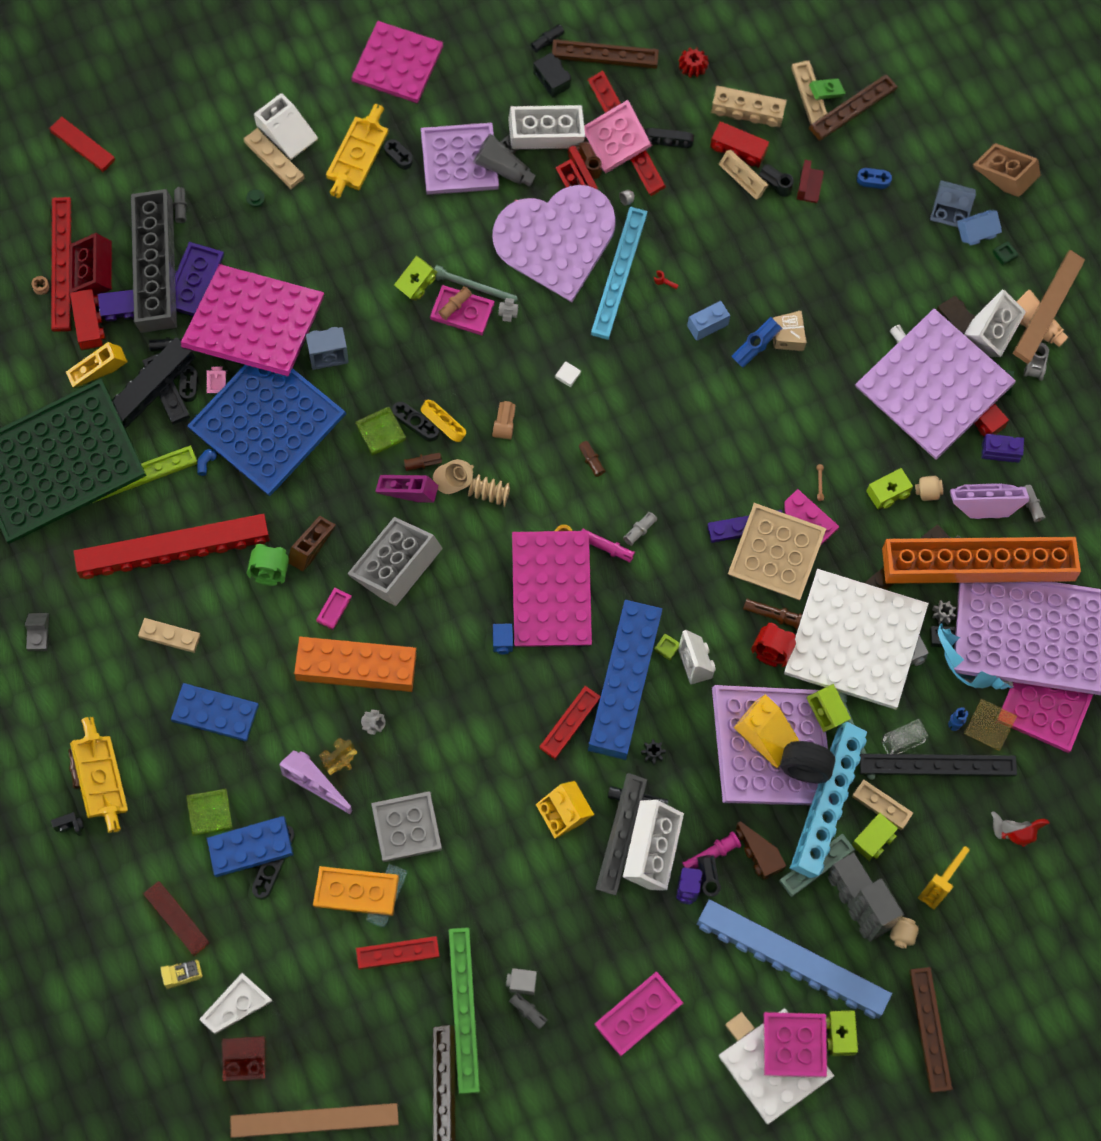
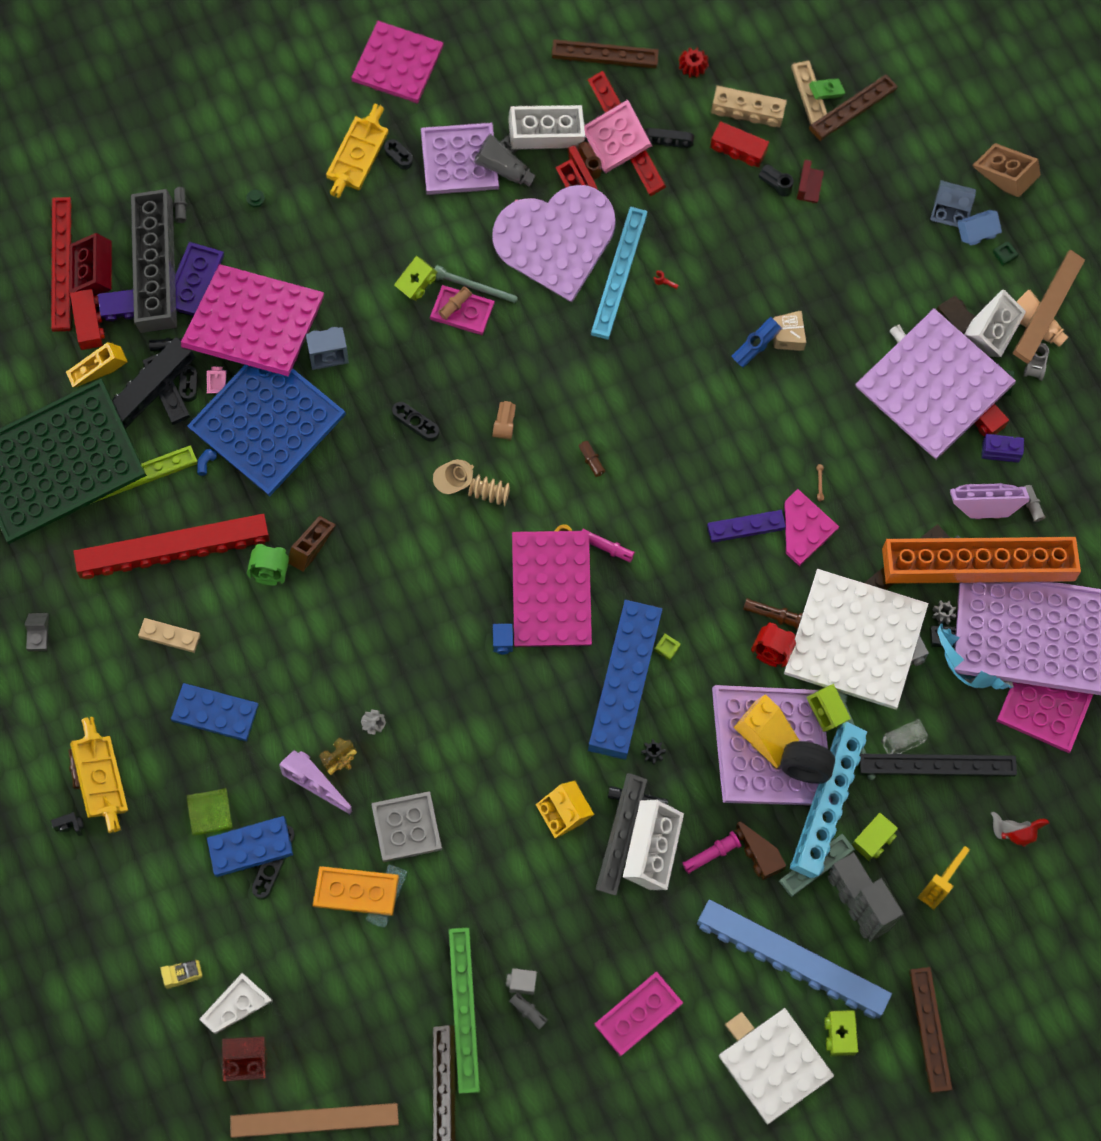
(40, 290): medium nougat bush -> none
(82, 144): red tile -> none
(176, 918): clear red plate -> none
(274, 158): tan plate -> none
(285, 126): white slope -> none
(334, 608): dark pink tile -> none
(355, 664): orange brick -> none
(380, 430): clear neon green plate -> none
(395, 560): light grey slope -> none
(397, 952): red plate -> none
(408, 487): magenta slope -> none
(423, 461): reddish brown axle -> none
(443, 420): yellow beam -> none
(508, 309): light grey gear -> none
(547, 38): black pin -> none
(552, 75): black brick -> none
(568, 374): white tile -> none
(570, 722): red plate -> none
(626, 197): light grey hinge -> none
(640, 528): light grey pin -> none
(688, 885): dark purple brick -> none
(695, 658): white slope -> none
(708, 320): medium blue brick -> none
(709, 873): black piece -> none
(743, 174): tan plate -> none
(777, 551): tan plate -> none
(795, 1045): dark pink plate -> none
(874, 178): blue beam -> none
(881, 803): tan plate -> none
(894, 481): lime brick -> none
(904, 932): tan head -> none
(929, 488): tan head -> none
(958, 719): blue pin -> none
(990, 724): clear yellow tile -> none

